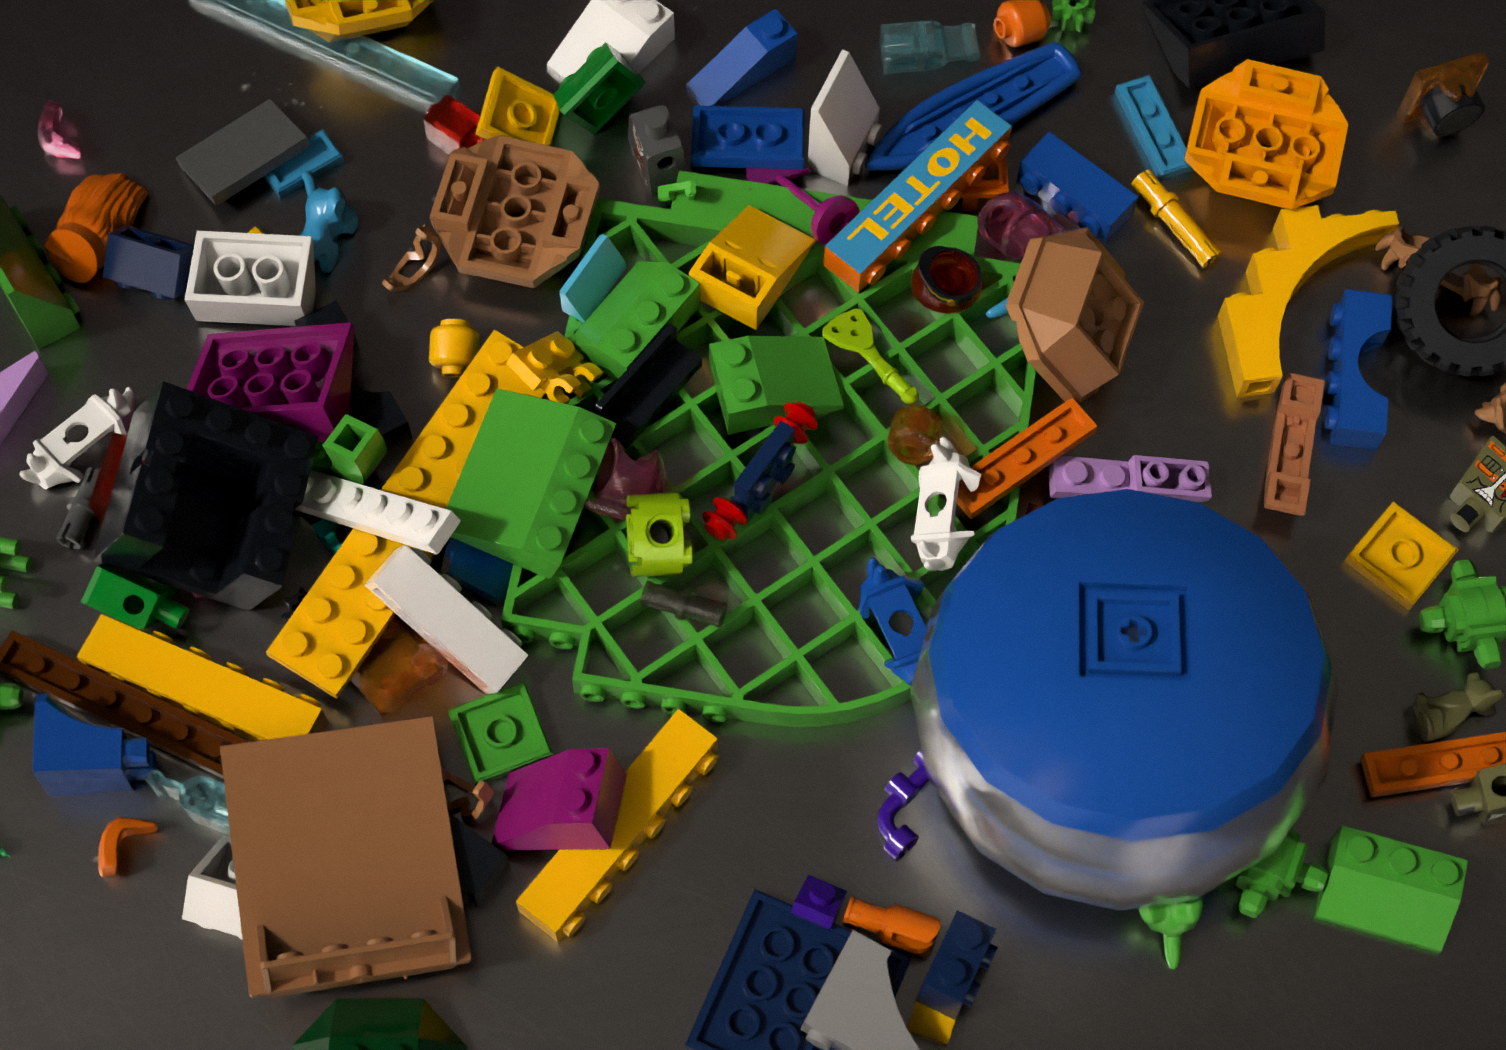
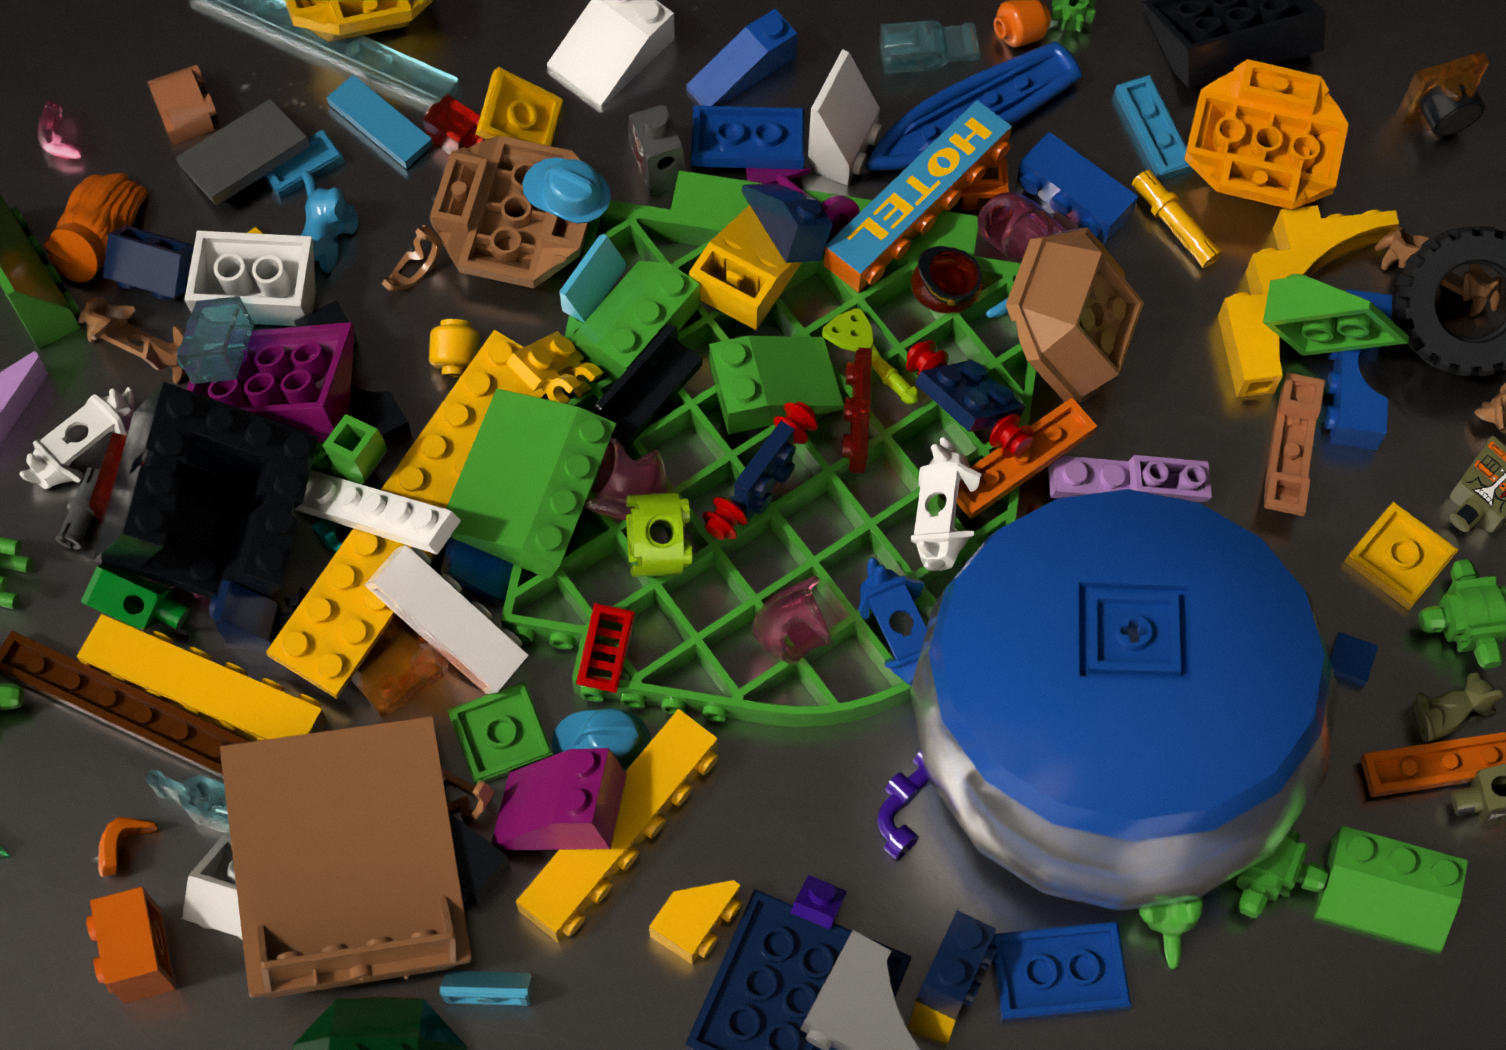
(83, 756): blue hips -> none
(111, 324): none -> medium nougat piece
(130, 945): none -> orange brick
(182, 105): none -> nougat cylinder
(215, 340): none -> clear light blue piece
(245, 617): none -> dark blue slope
(379, 121): none -> dark azure tile
(486, 988): none -> medium azure slope
(567, 189): none -> dark azure piece
(598, 88): green slope -> none
(605, 728): none -> dark azure piece
(611, 614): none -> red slope
(666, 192): bright green tile -> none
(683, 604): clear smoke pin -> none
(692, 917): none -> yellow slope
(791, 220): none -> dark blue slope
(794, 614): none -> clear pink piece
(857, 410): none -> clear red tile
(896, 926): orange arm -> none
(913, 433): clear orange head -> none
(971, 397): none -> dark blue plate
(1060, 971): none -> blue tile
(1326, 319): none -> bright green slope
(1352, 658): none -> blue tile

